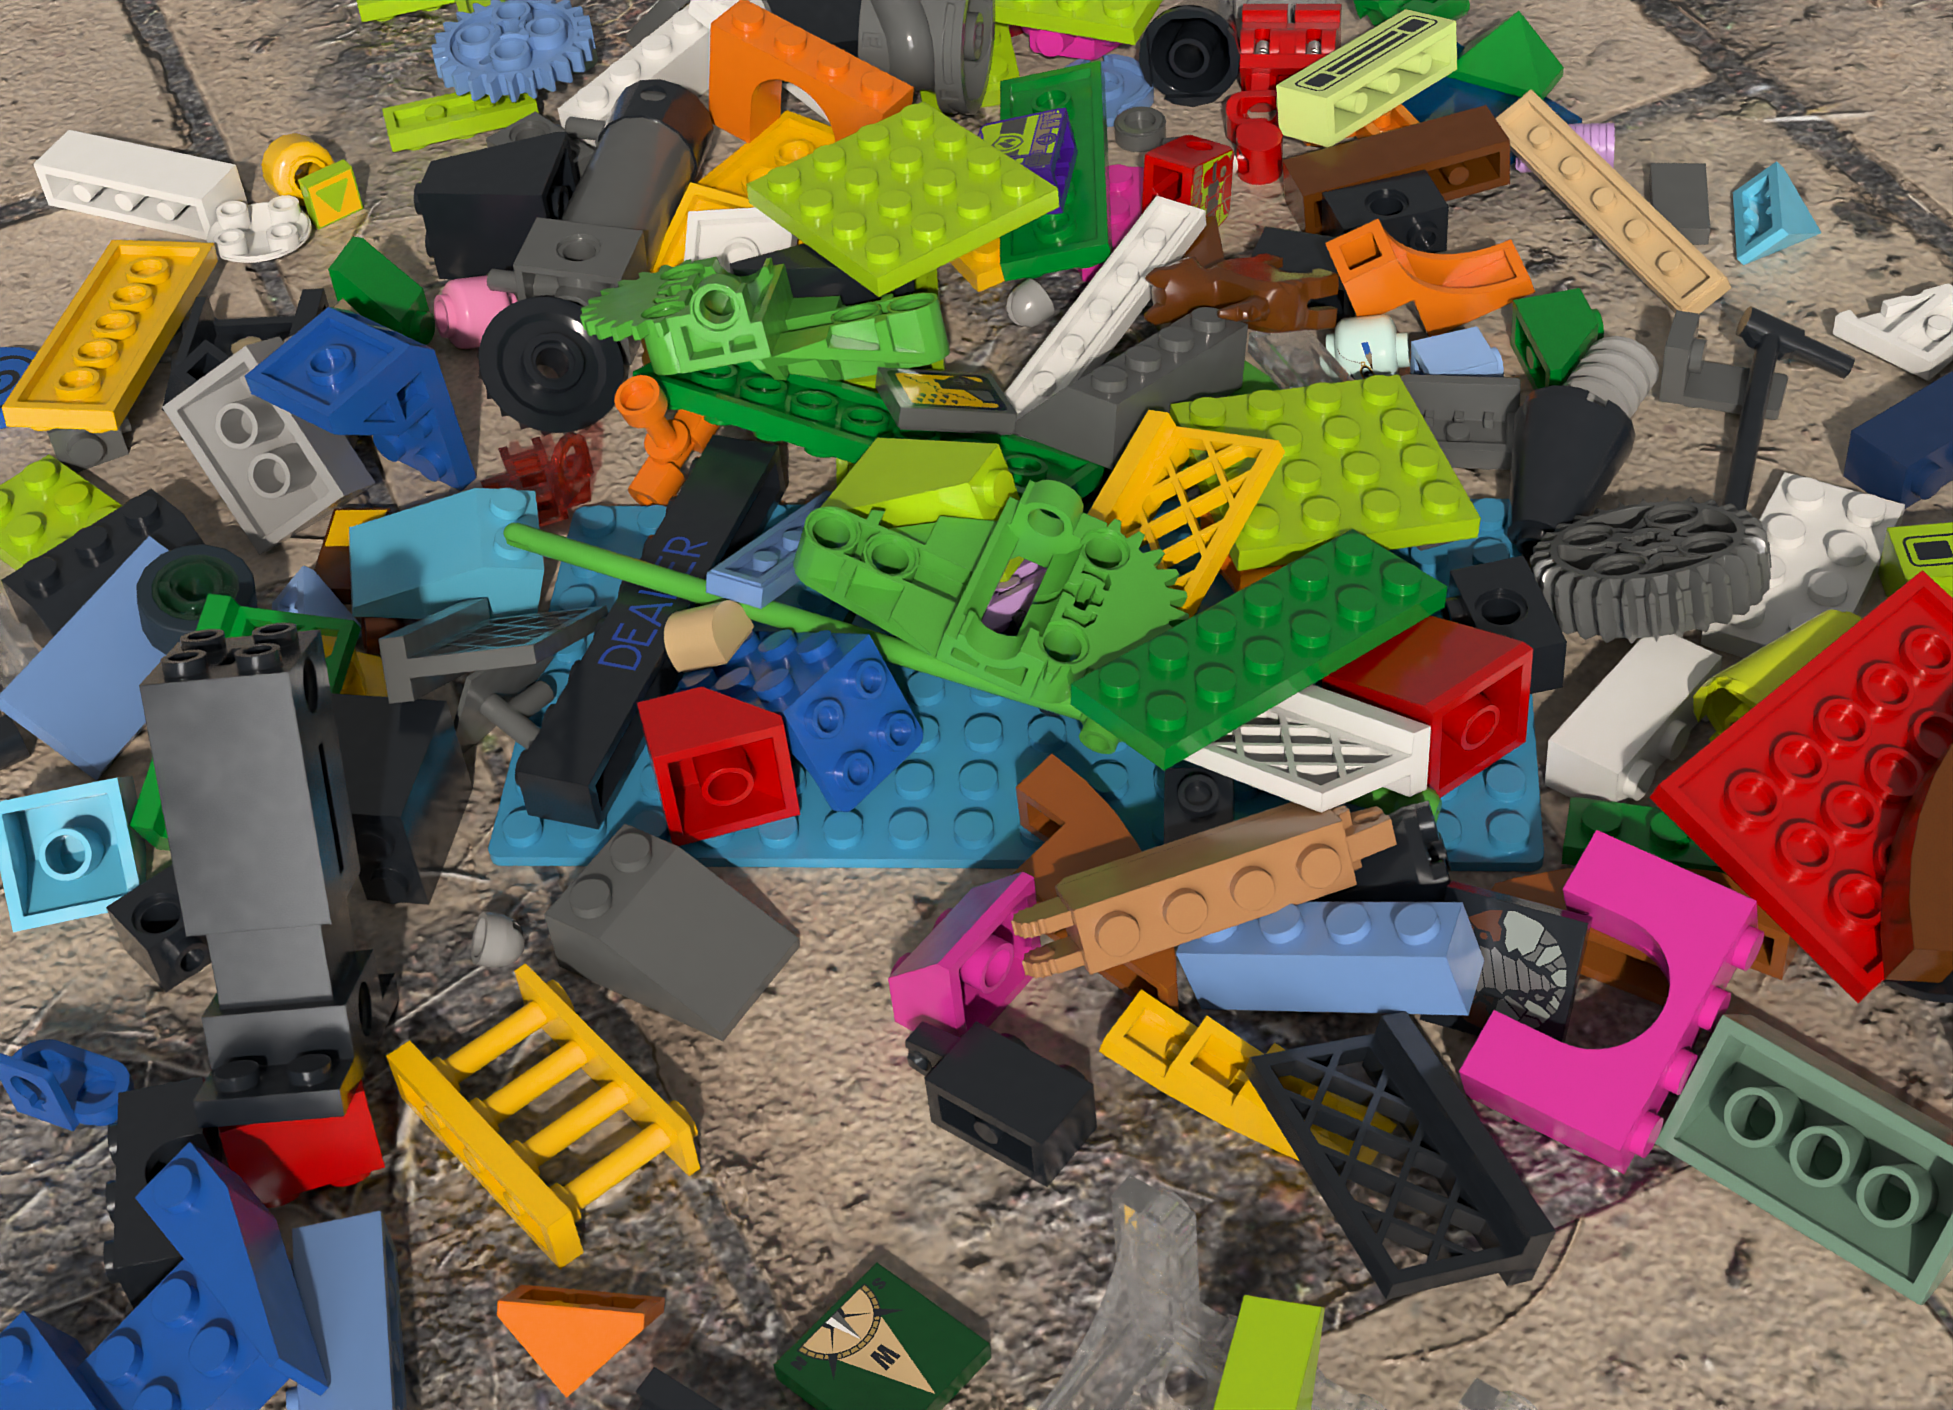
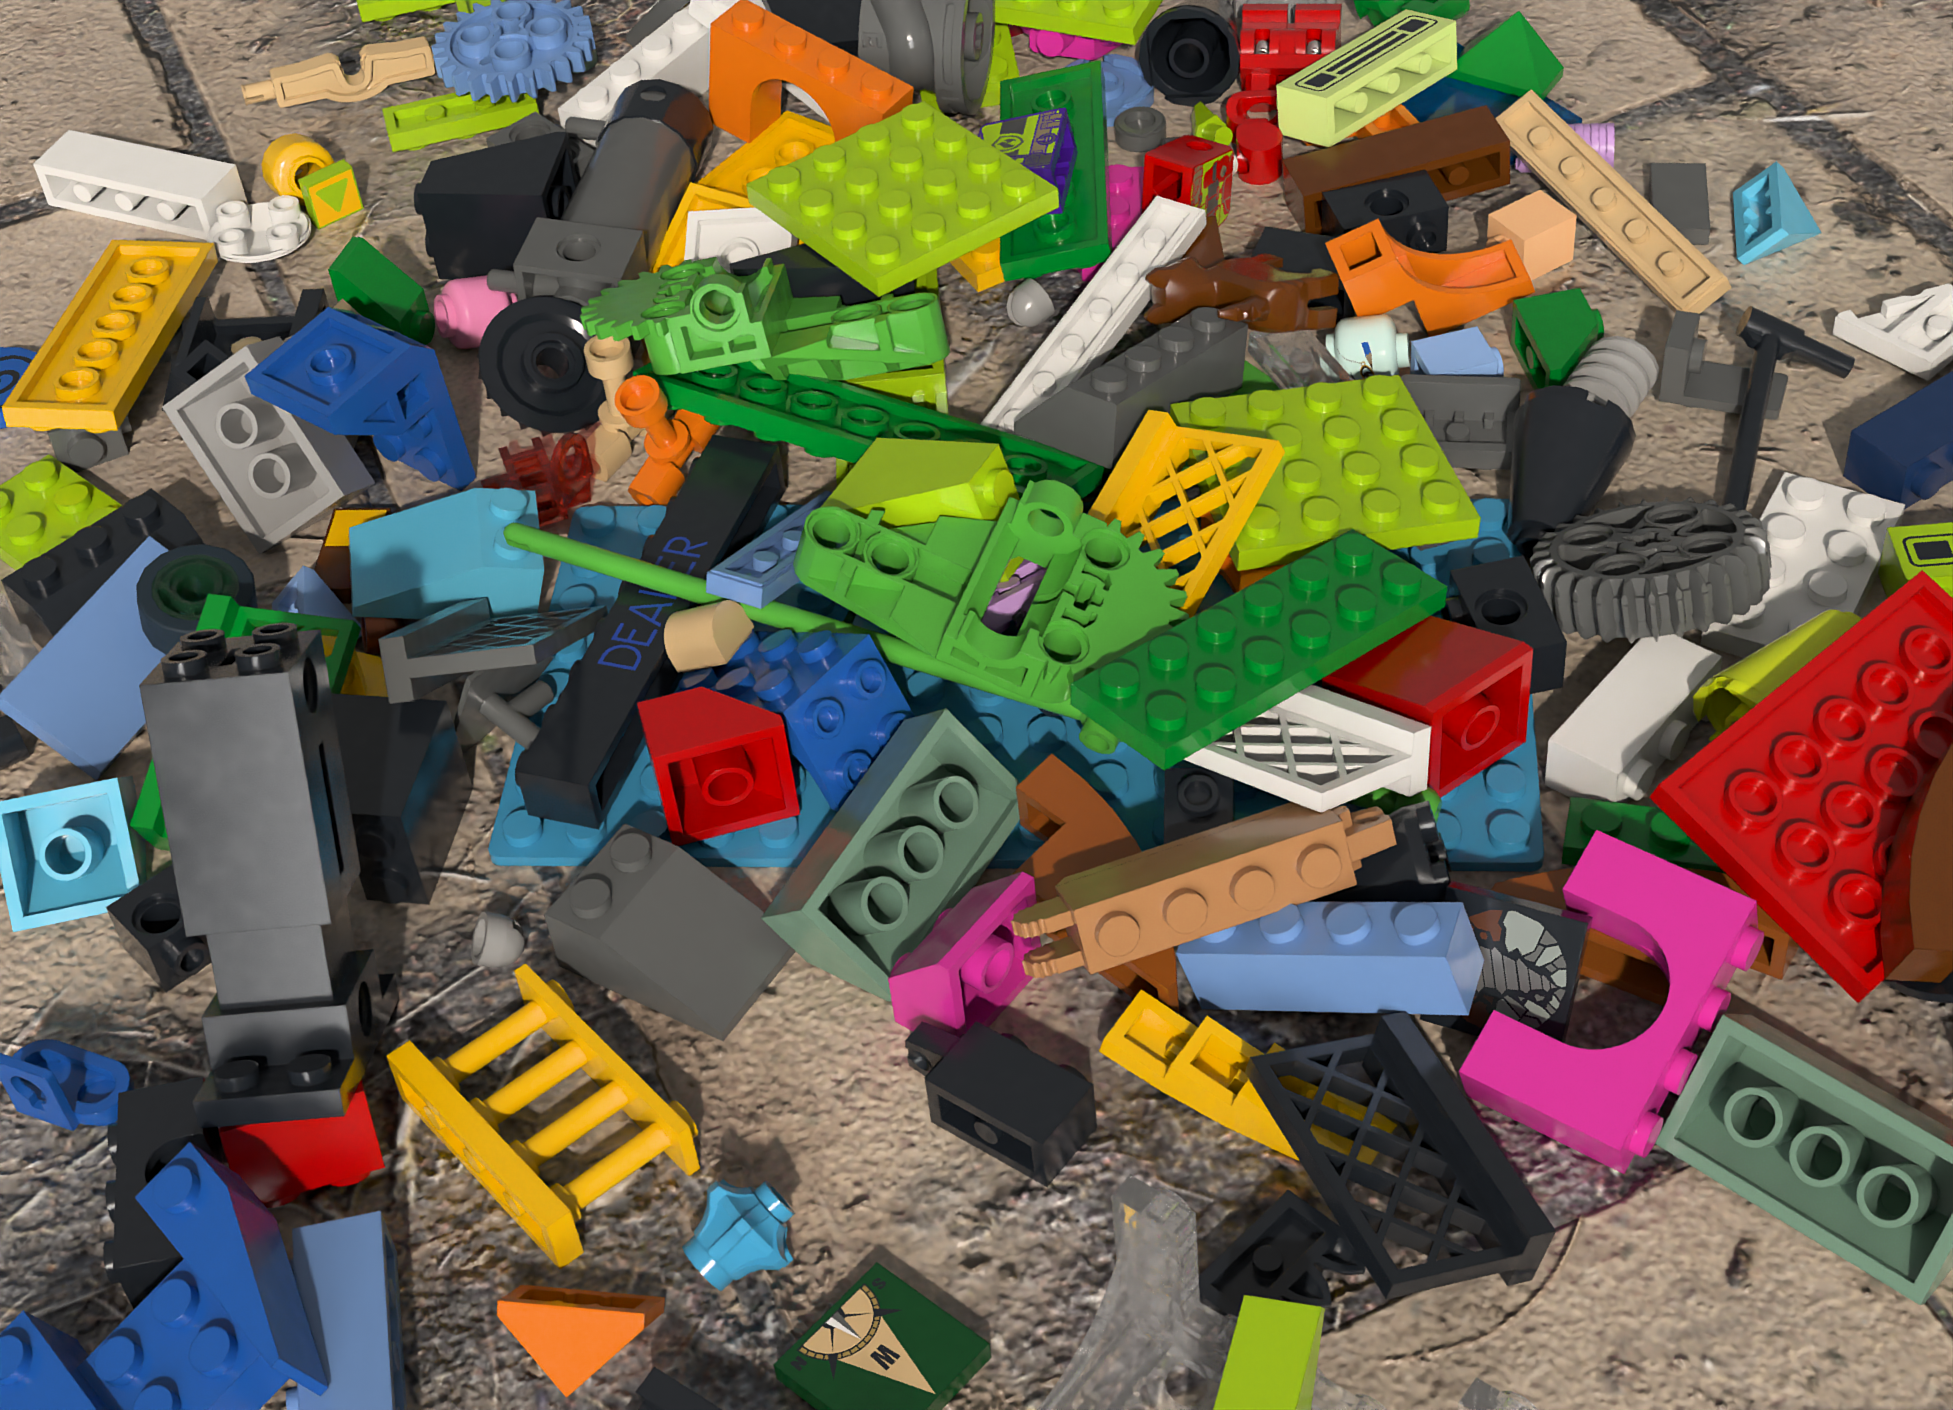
(324, 76): none -> tan piece
(611, 441): none -> tan bar
(740, 1233): none -> dark azure rock
(898, 852): none -> sand green slope
(945, 401): tile -> none
(1209, 125): none -> lime bar
(1280, 1259): none -> black plate
(1539, 230): none -> light nougat brick

